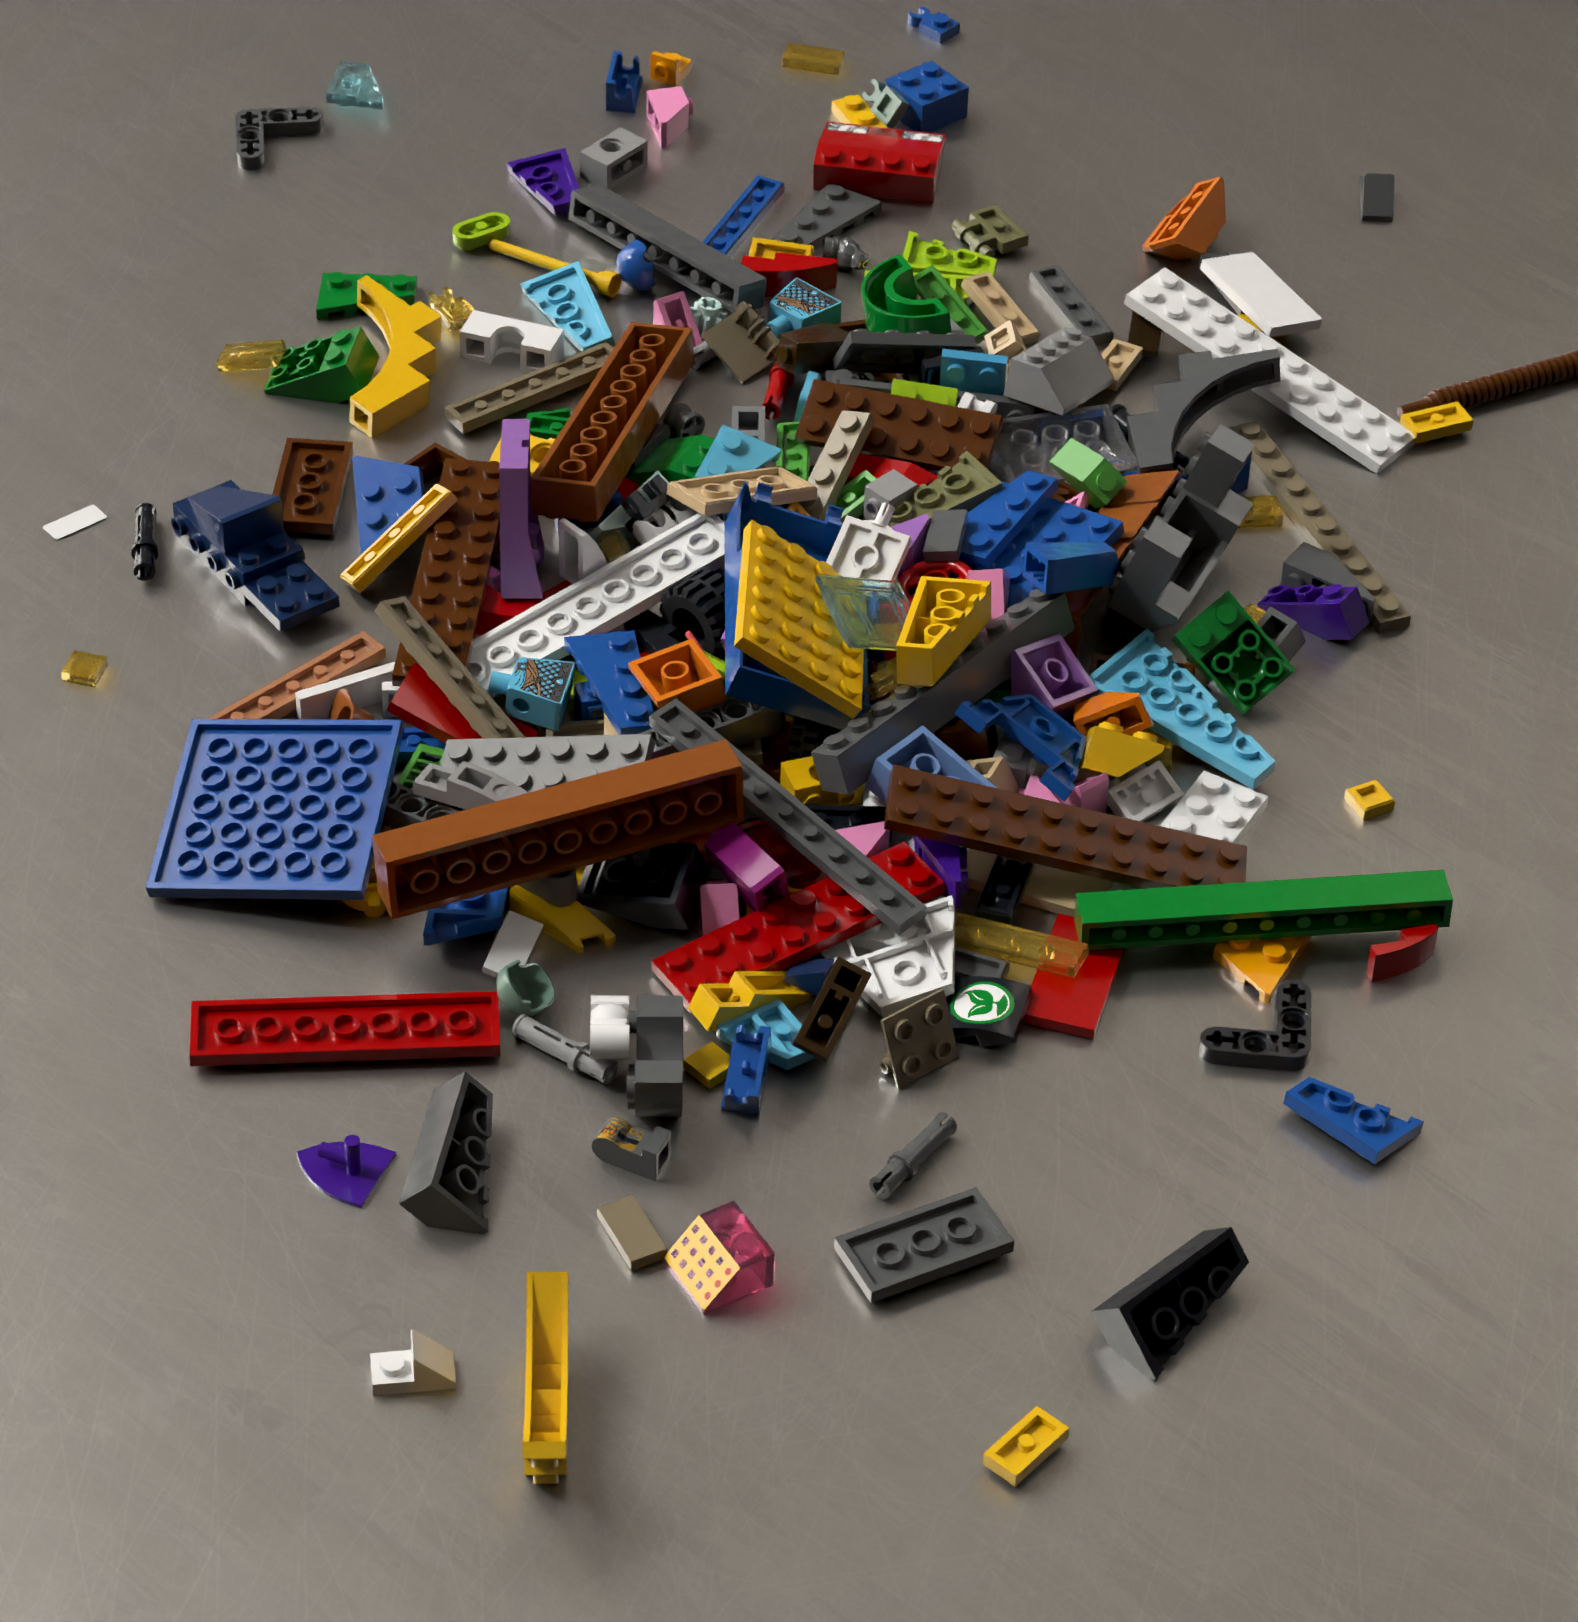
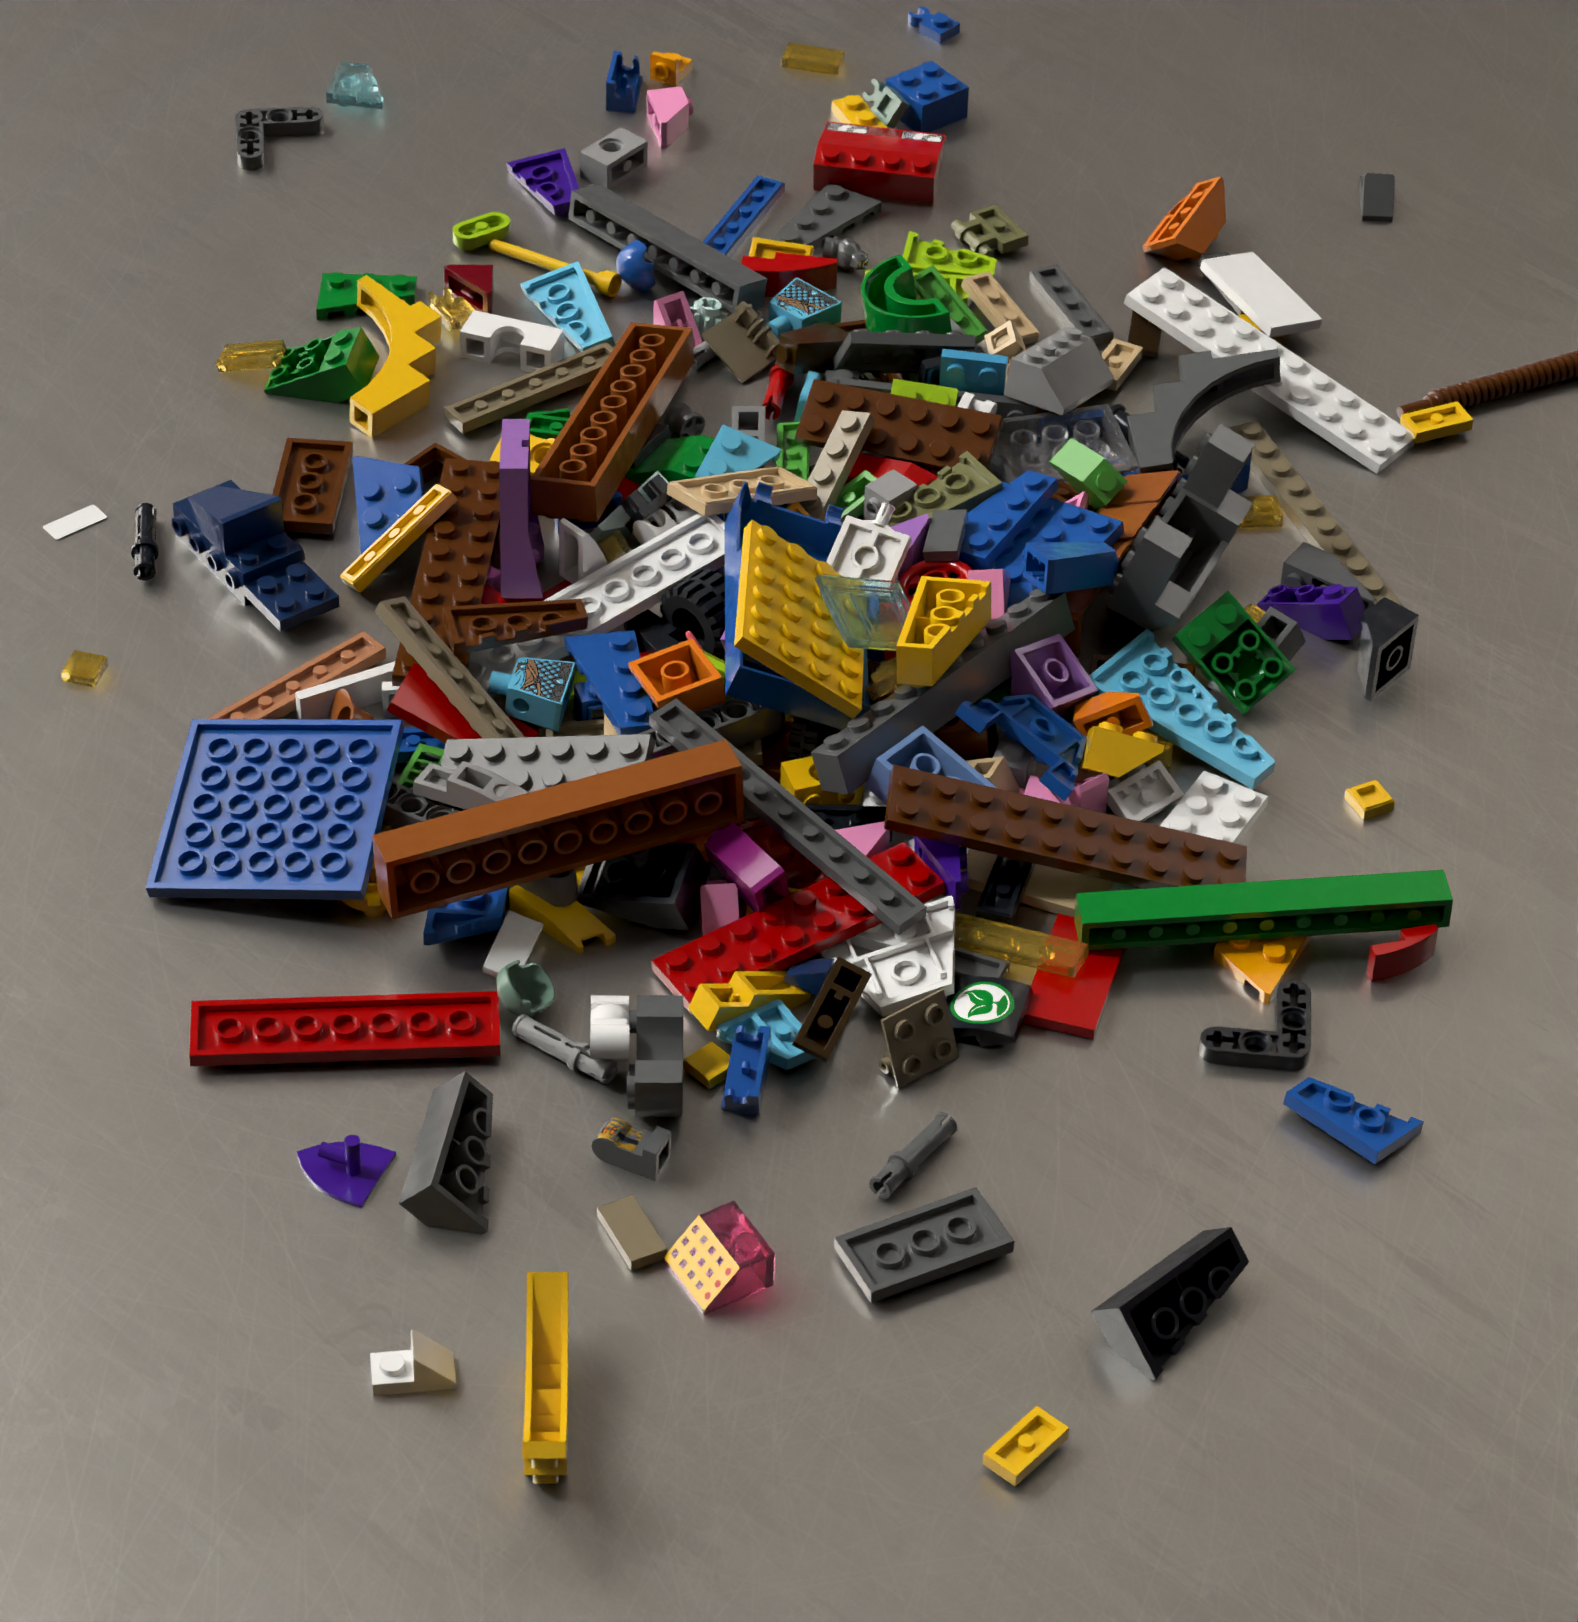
(472, 283): none -> dark red slope
(502, 624): none -> reddish brown wing
(1385, 645): none -> black slope

